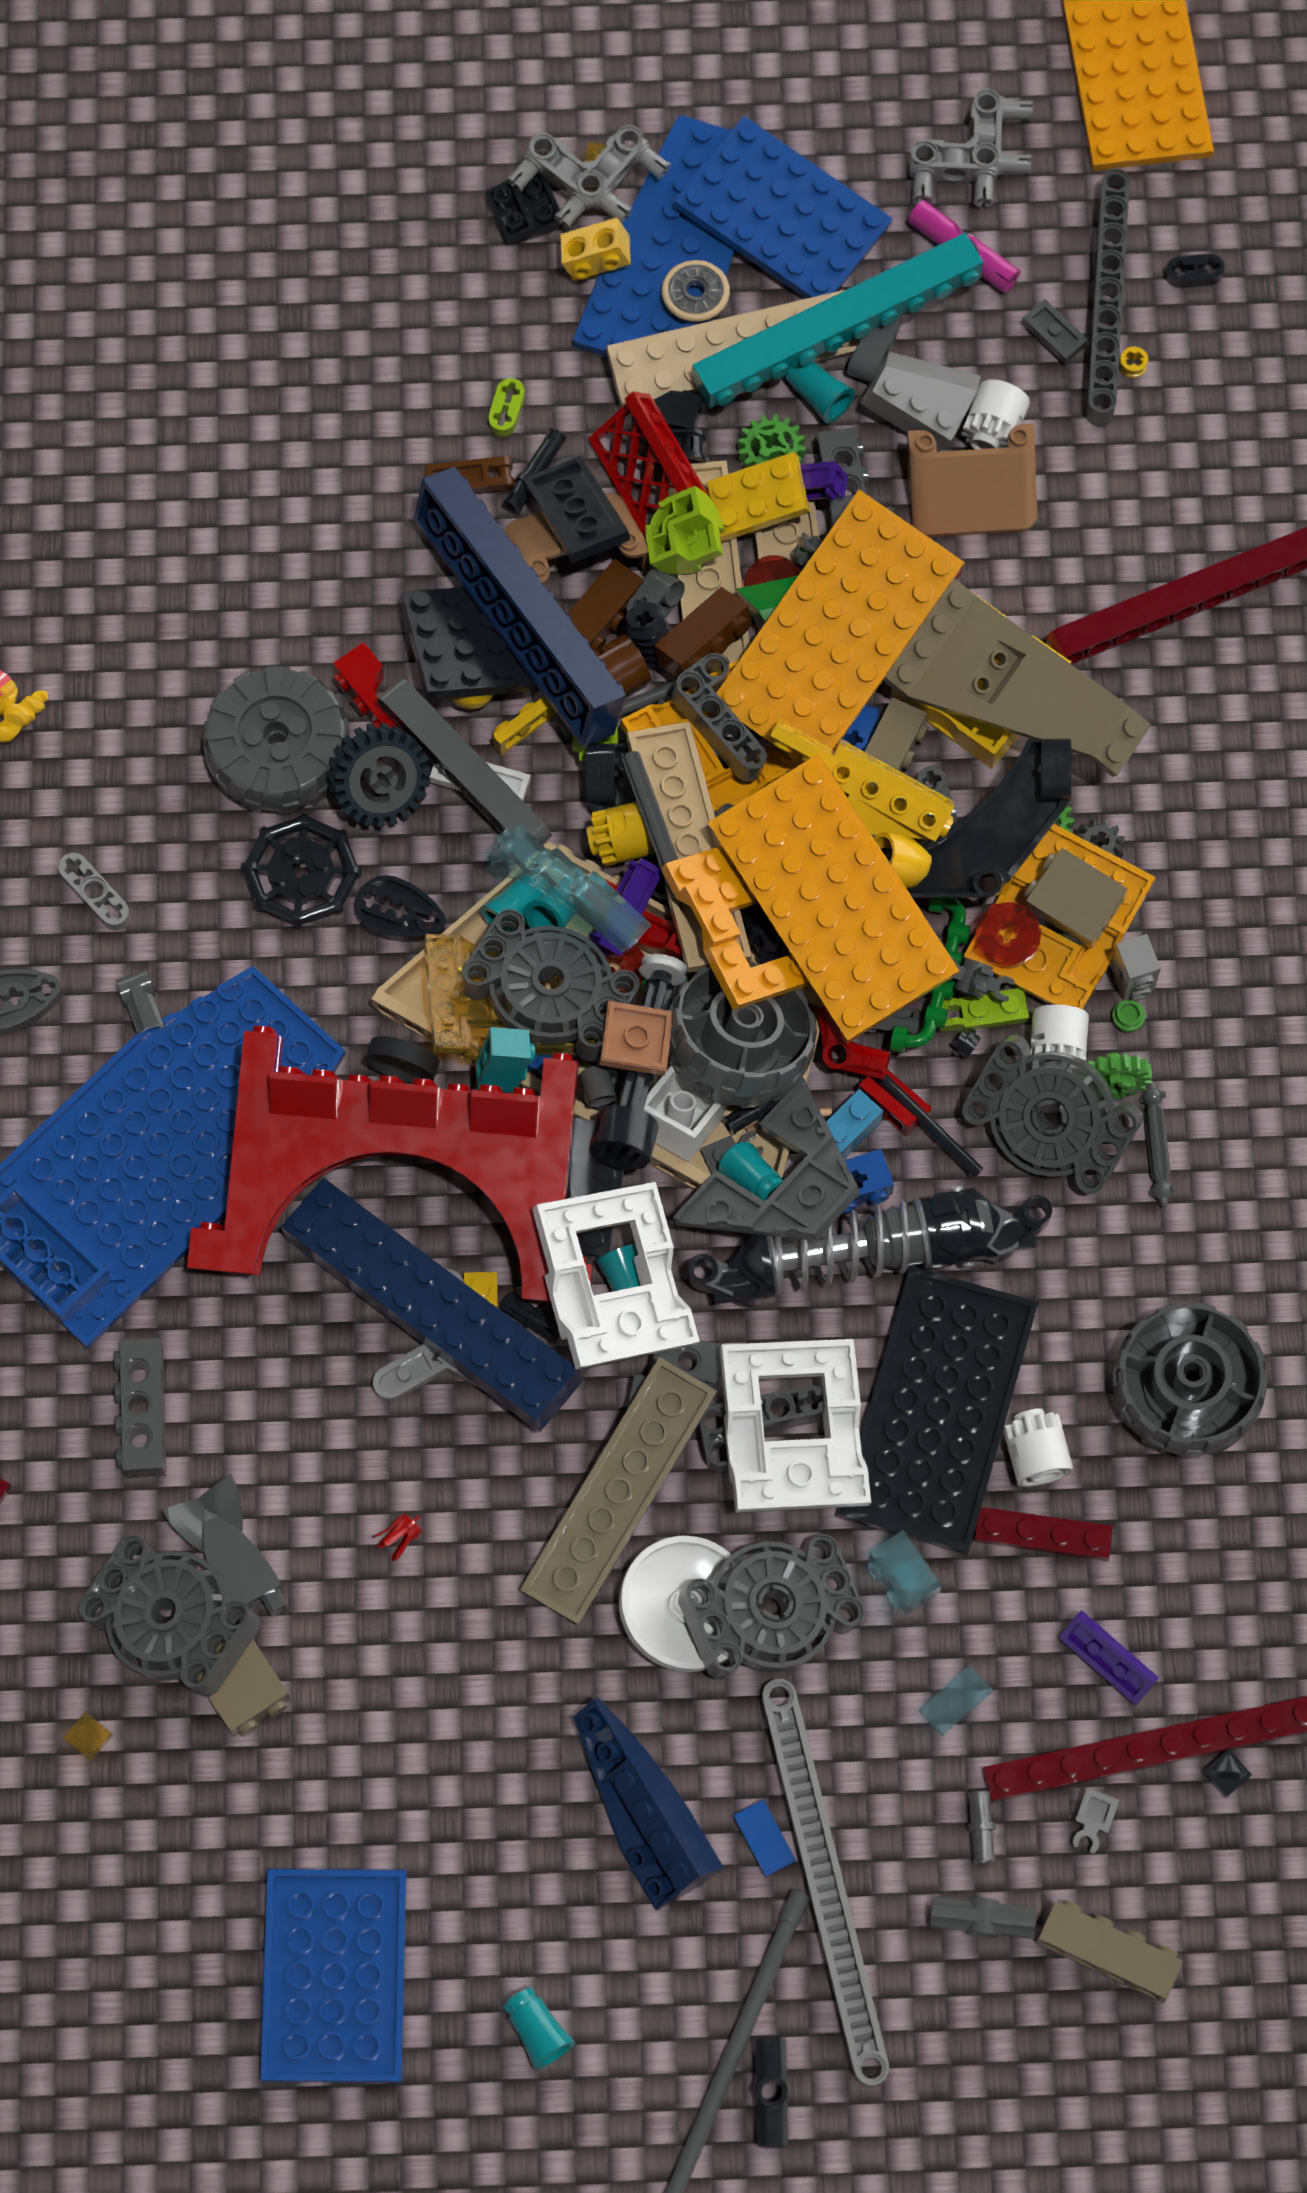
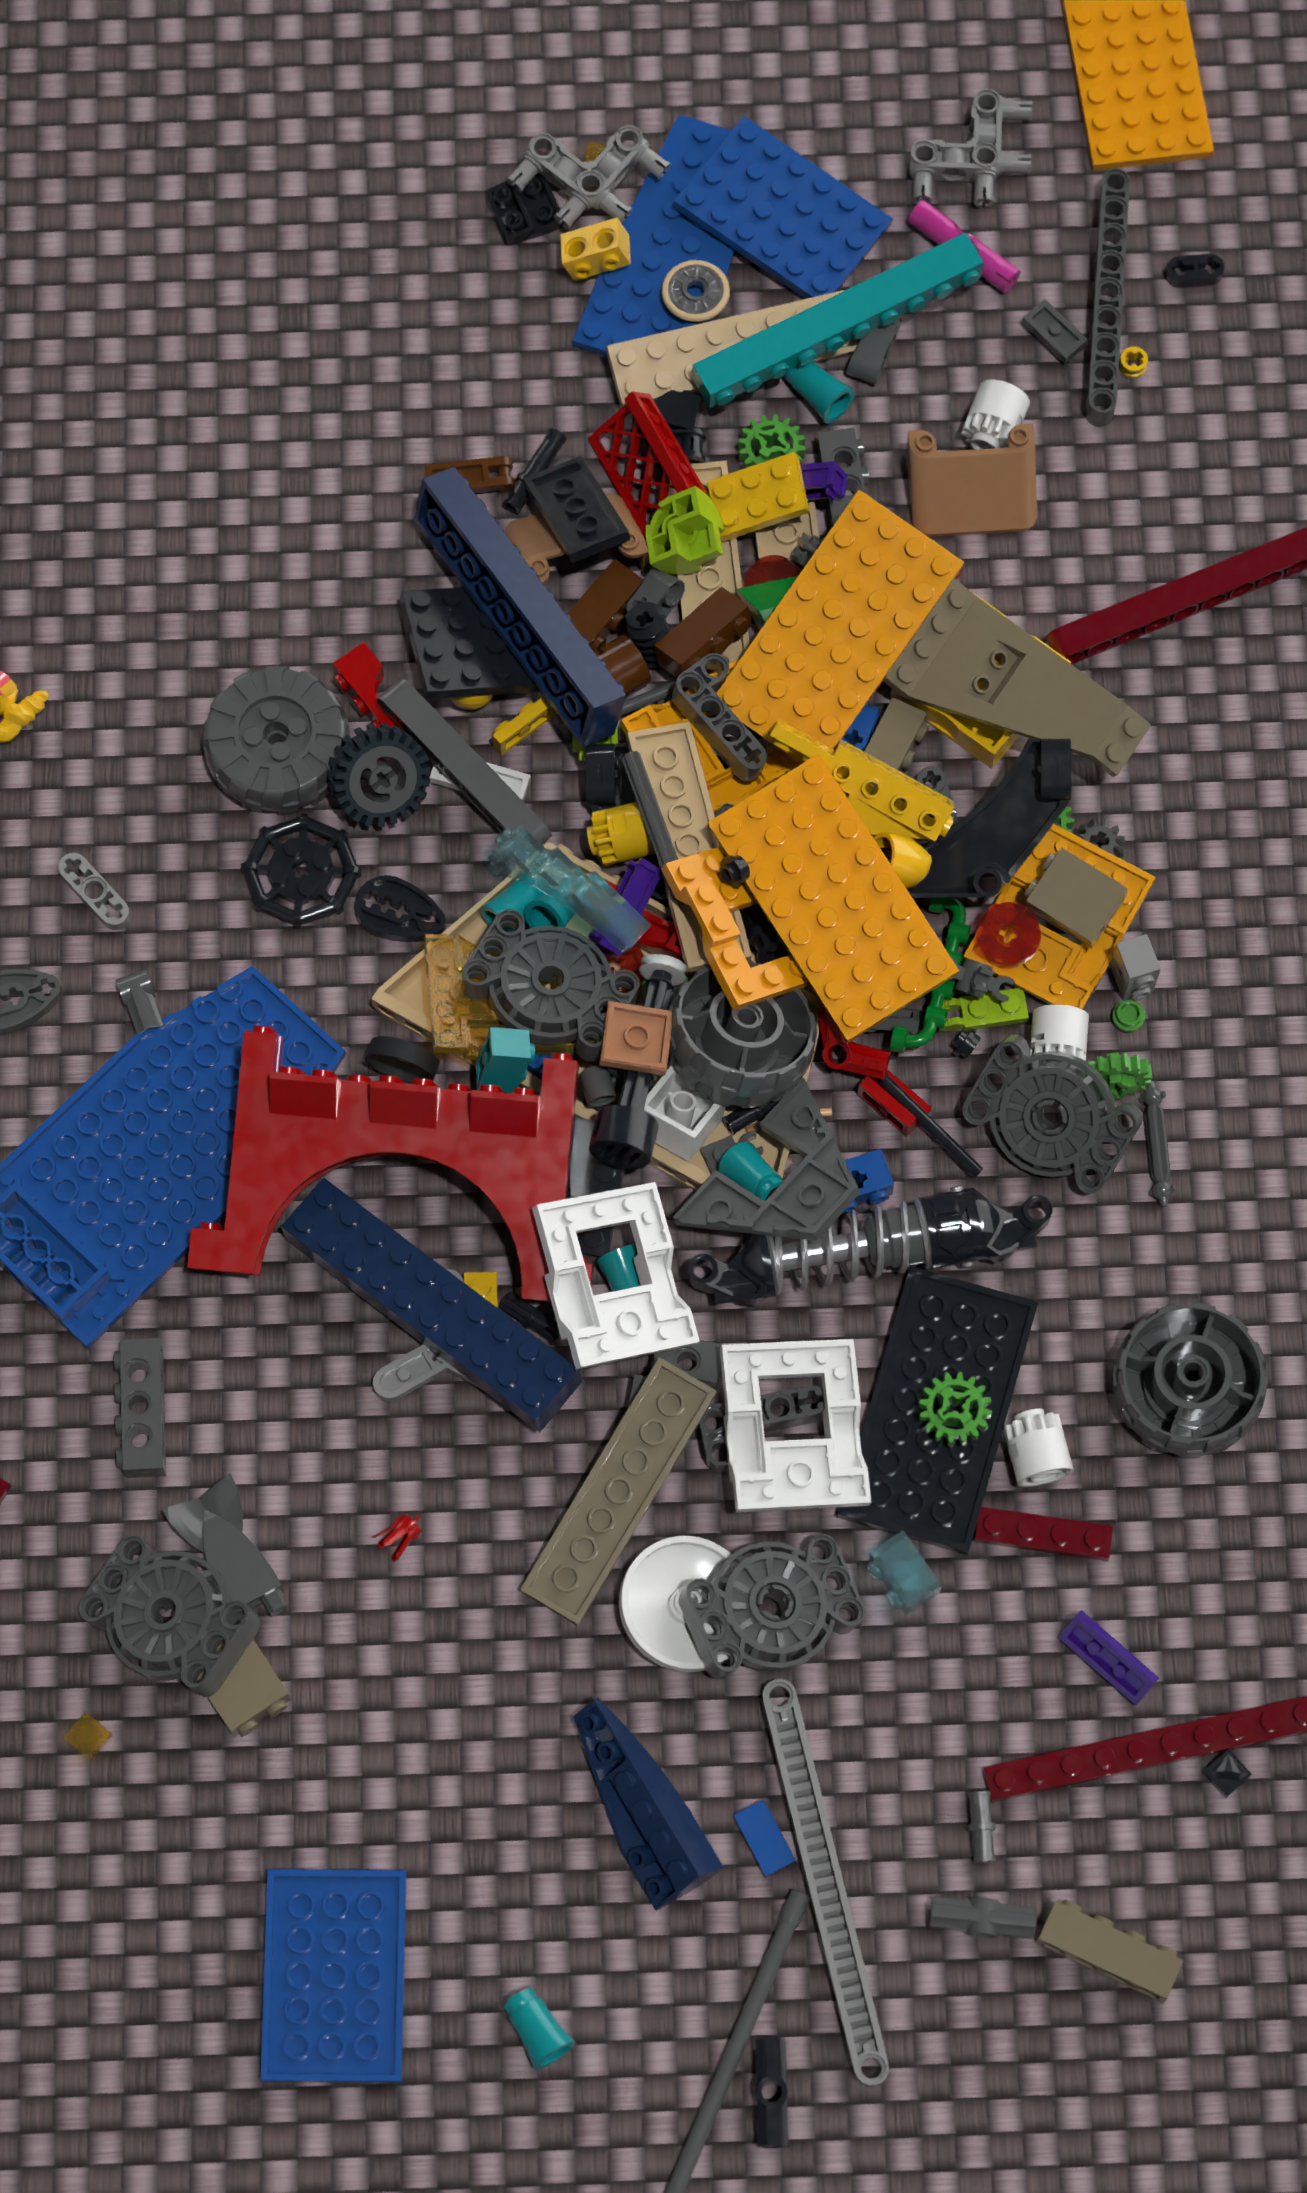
(500, 405): lime beam -> none
(734, 870): none -> black plate
(854, 1122): dark azure brick -> none
(921, 396): light grey wedge -> none
(955, 1700): clear light blue tile -> none
(964, 1420): none -> bright green gear
(1097, 1814): light grey plate -> none

